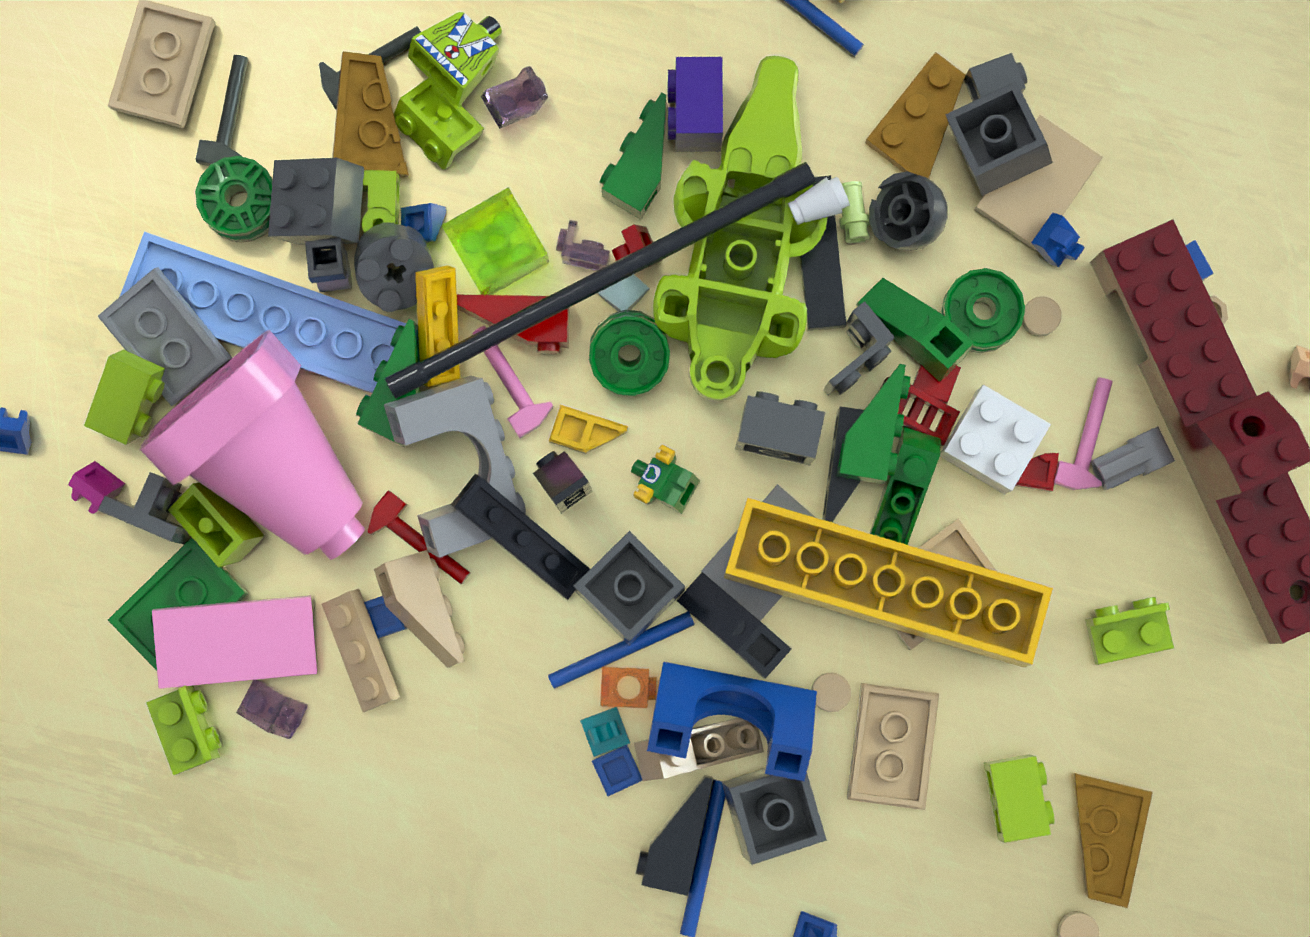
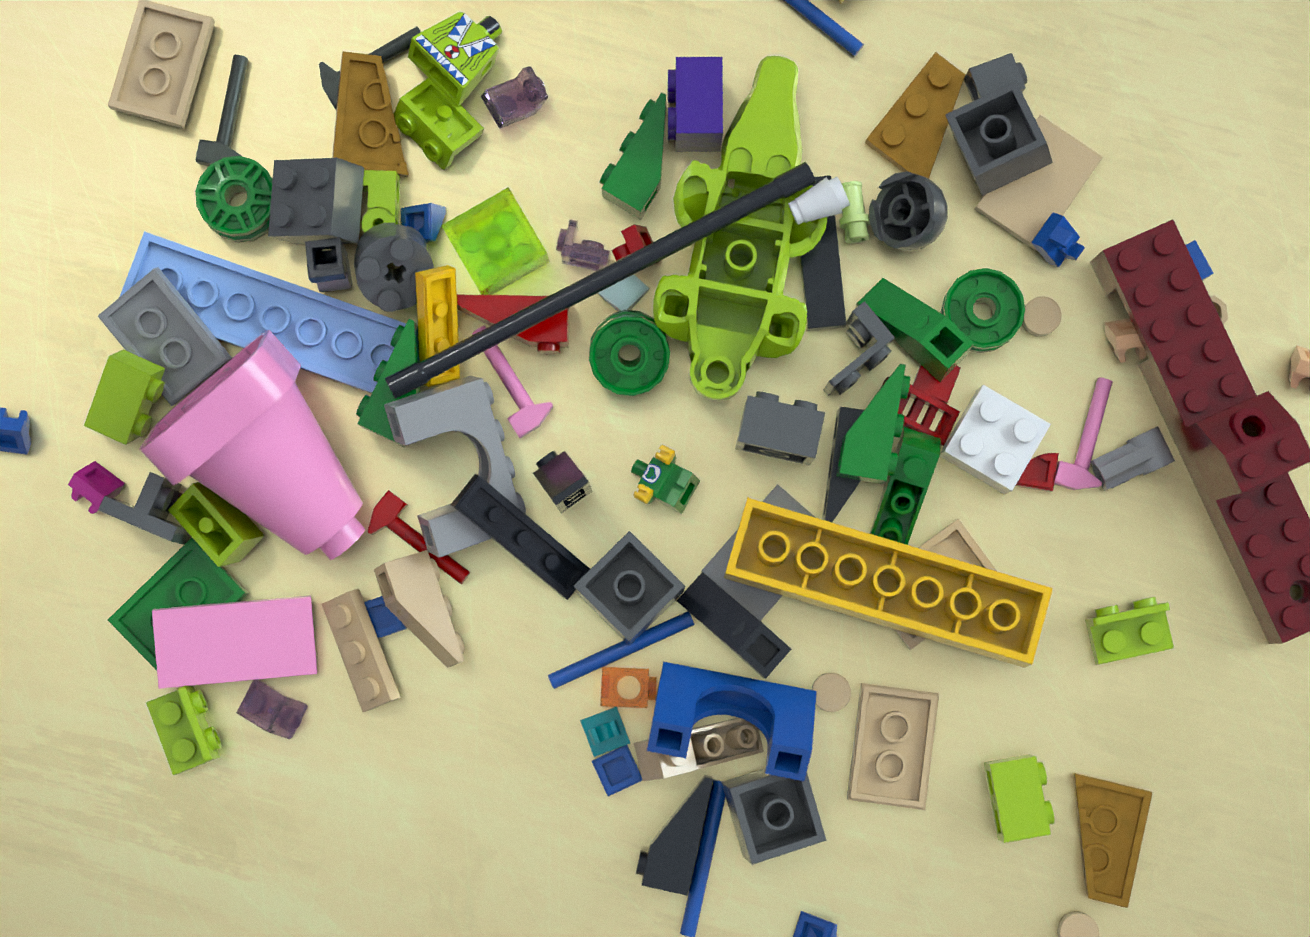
(583, 431): yellow tile -> none
(1123, 337): none -> light nougat tile

